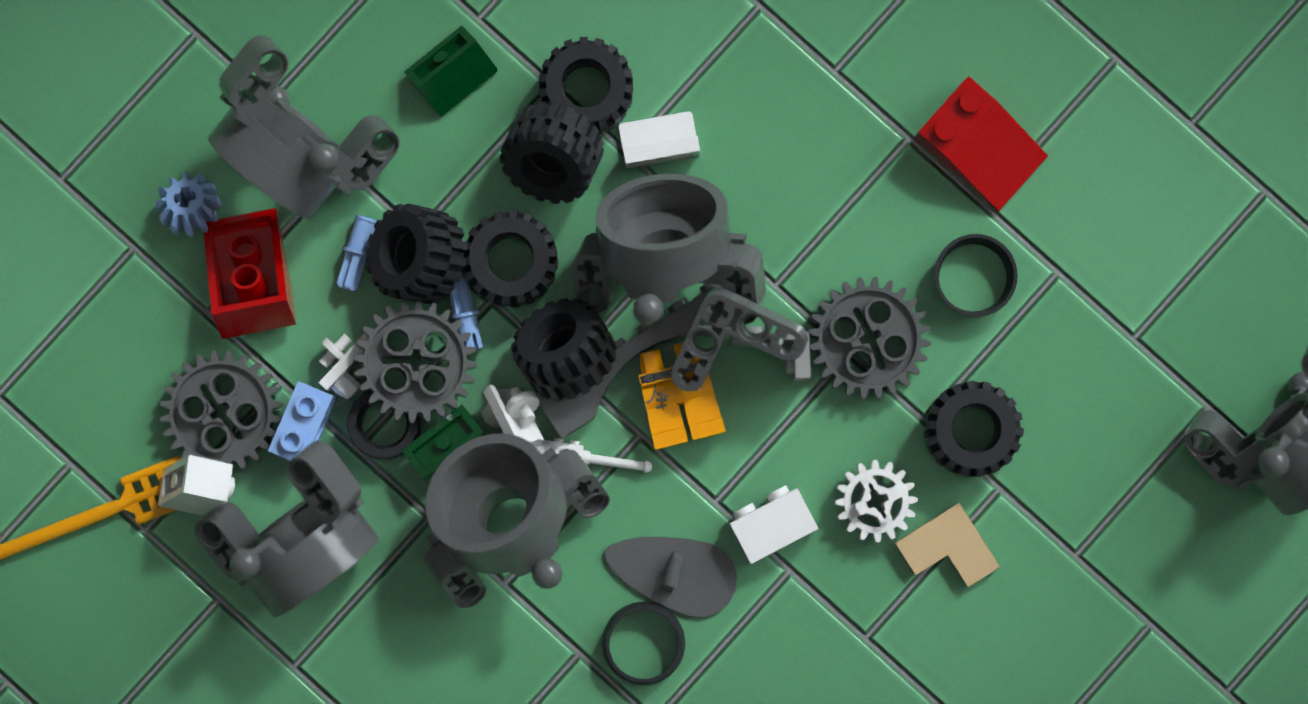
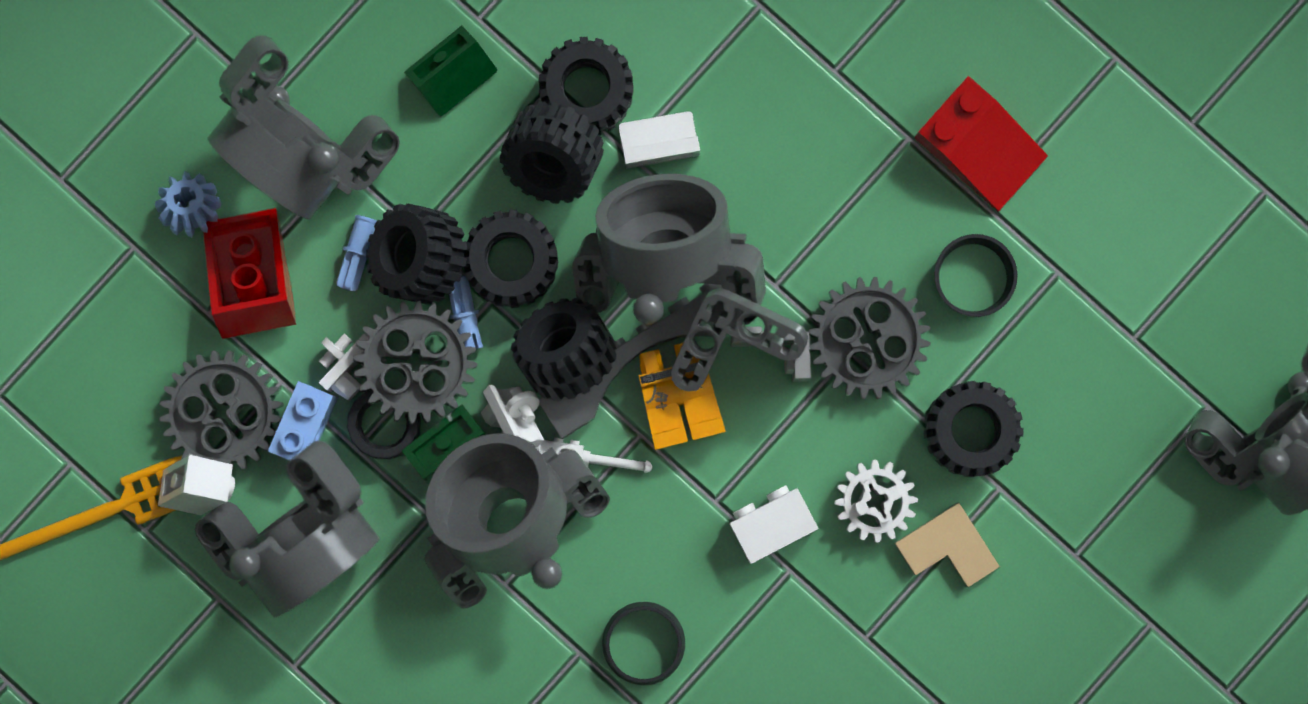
(676, 572): dark grey shield -> none

